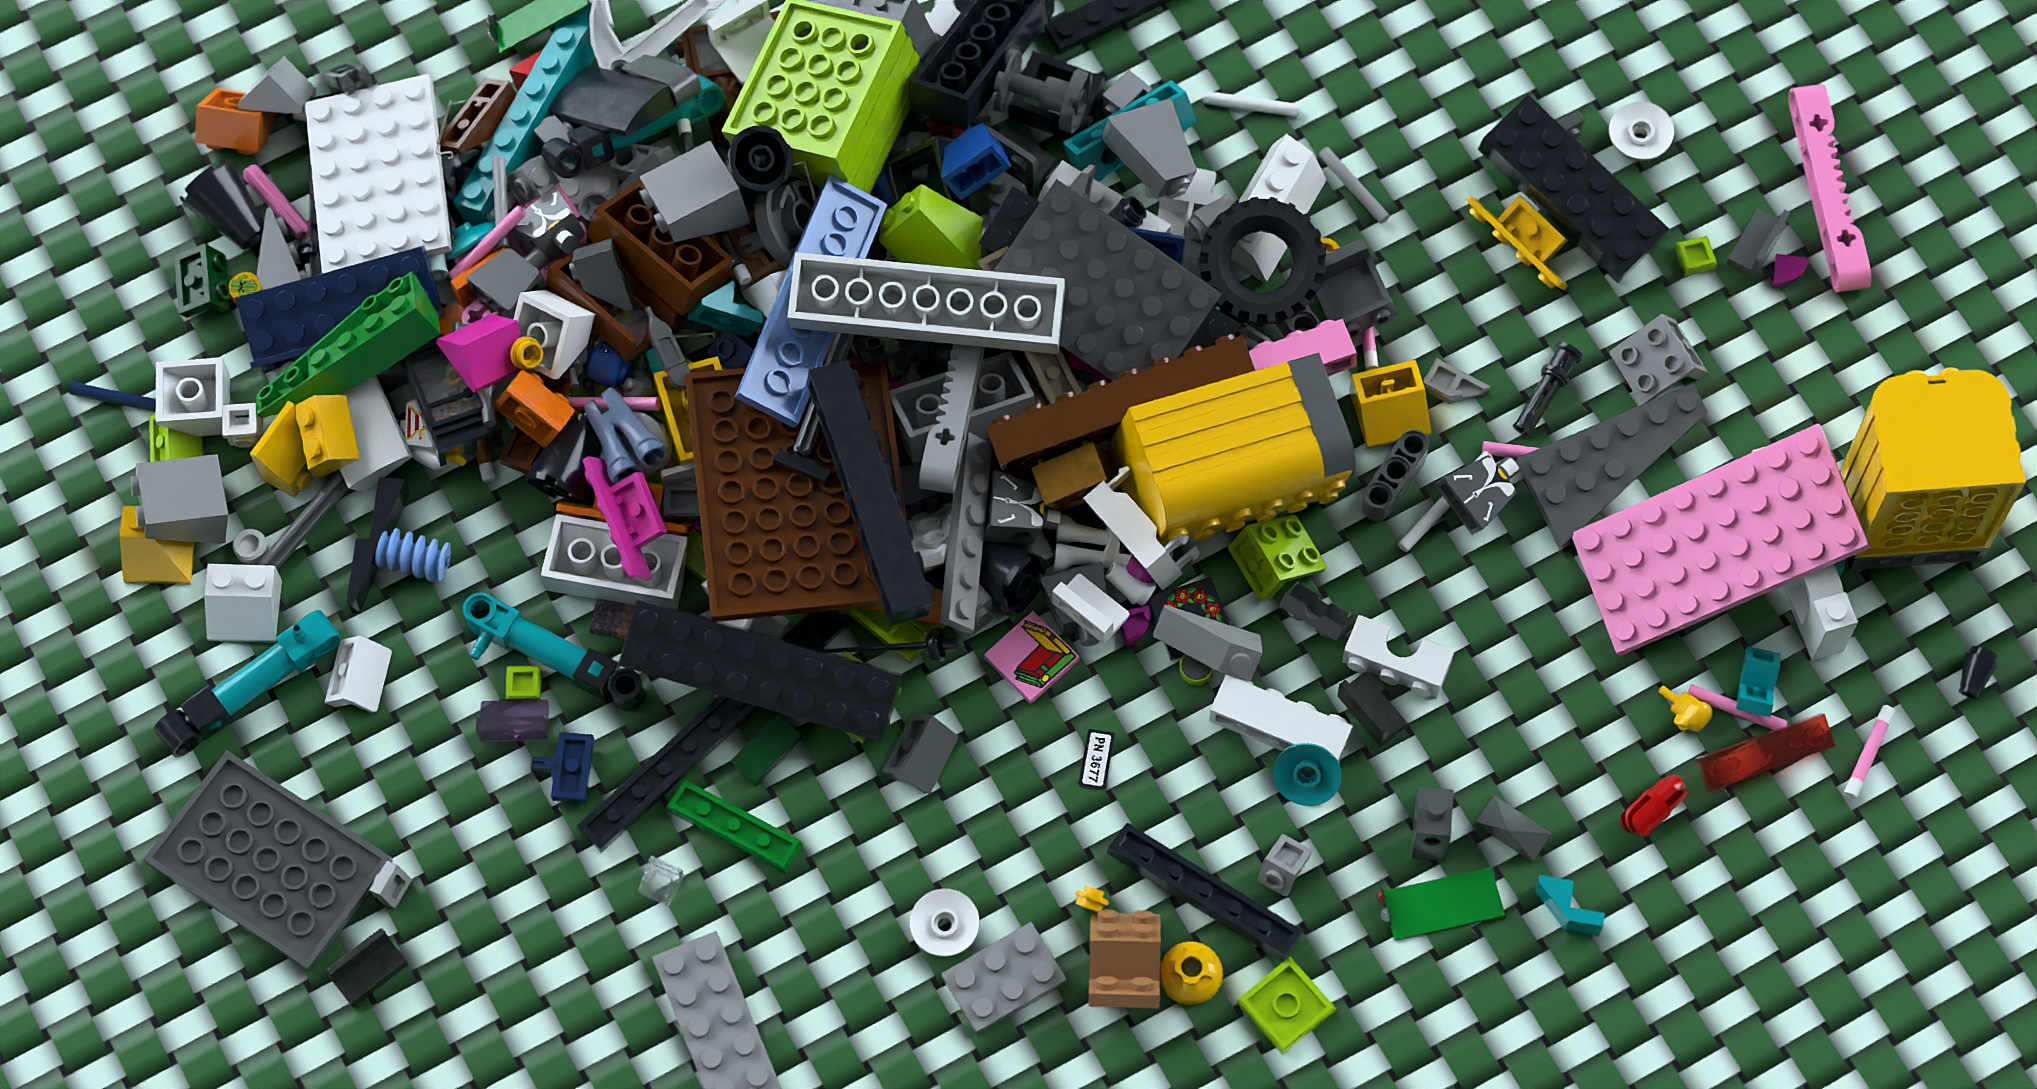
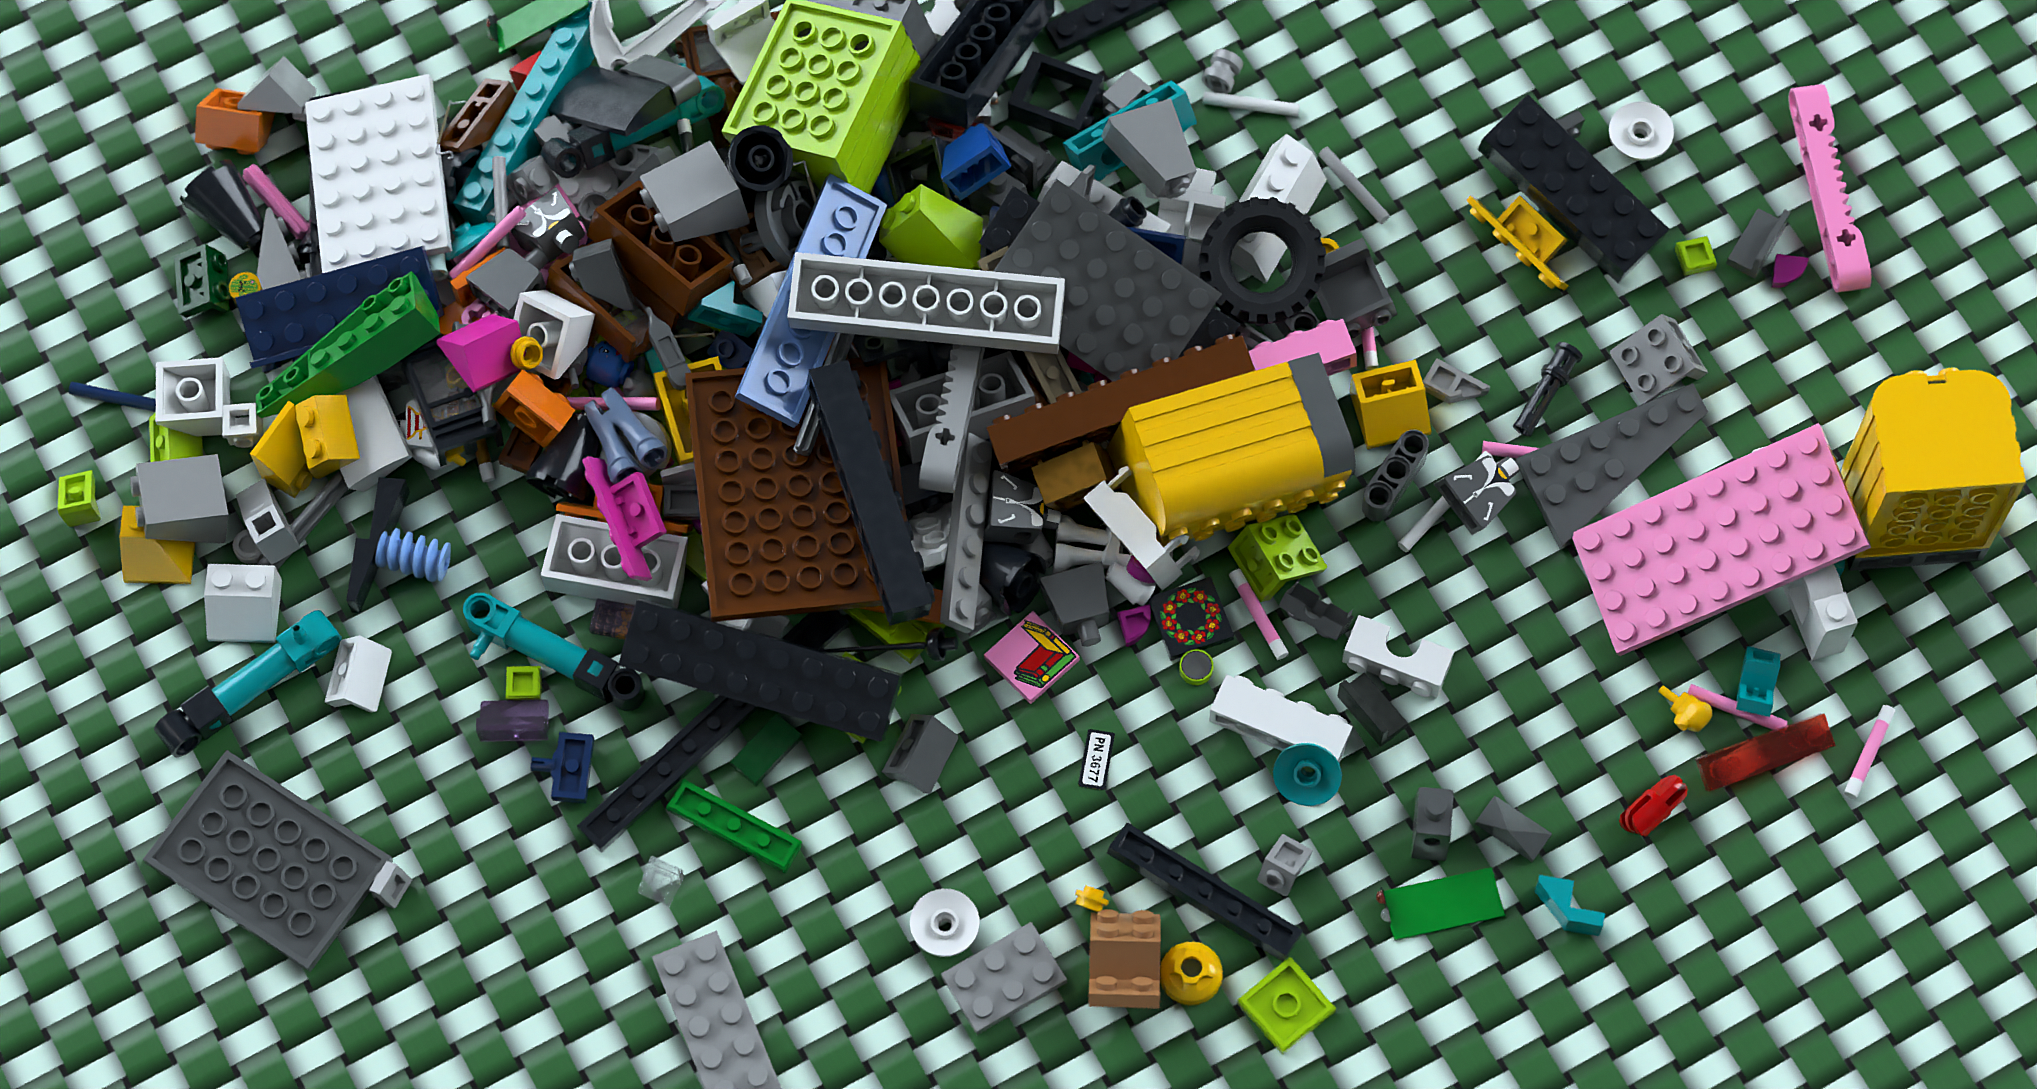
(77, 499): none -> lime slope
(266, 522): none -> light grey slope
(348, 77): dark grey hinge -> none
(366, 967): pearl dark grey panel -> none
(802, 466): black piece -> none
(1053, 94): dark grey piece -> none
(1090, 607): white panel -> none
(1206, 215): light grey cone -> none
(1210, 642): light grey slope -> none
(1222, 71): none -> light grey wheel
(1258, 614): none -> bright pink bar
(1977, 670): black cone -> none

